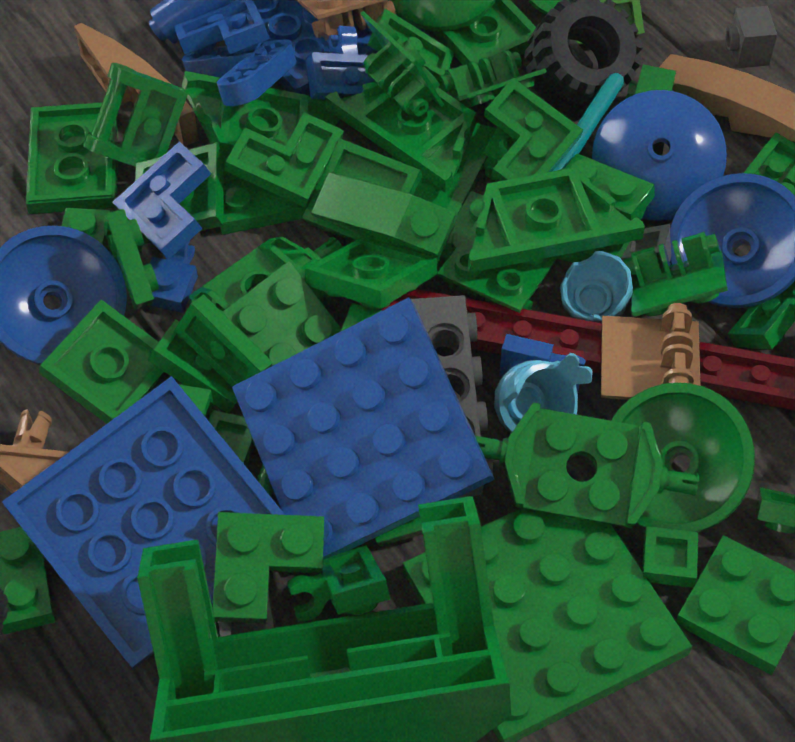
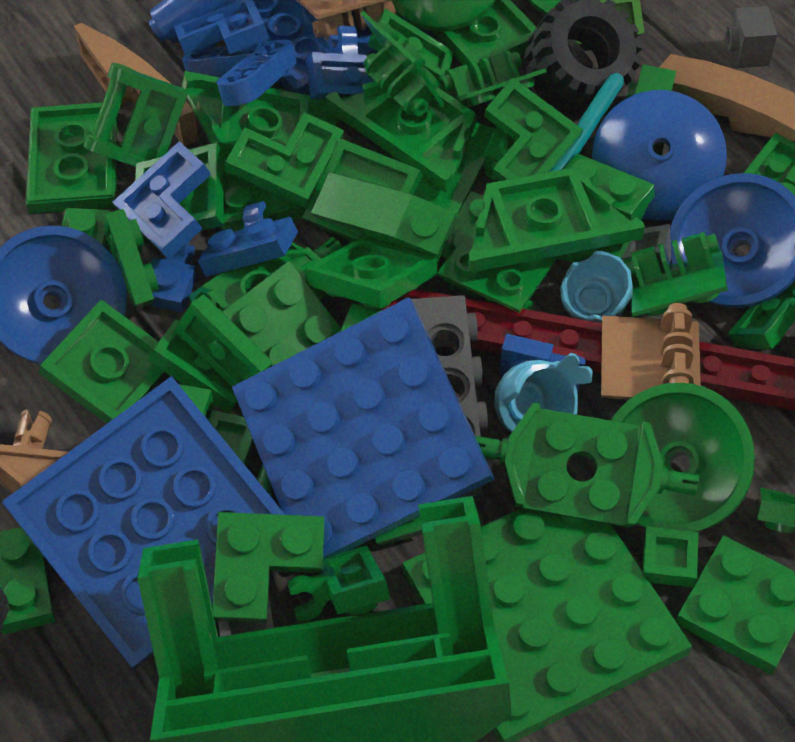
(254, 244): none -> blue plate

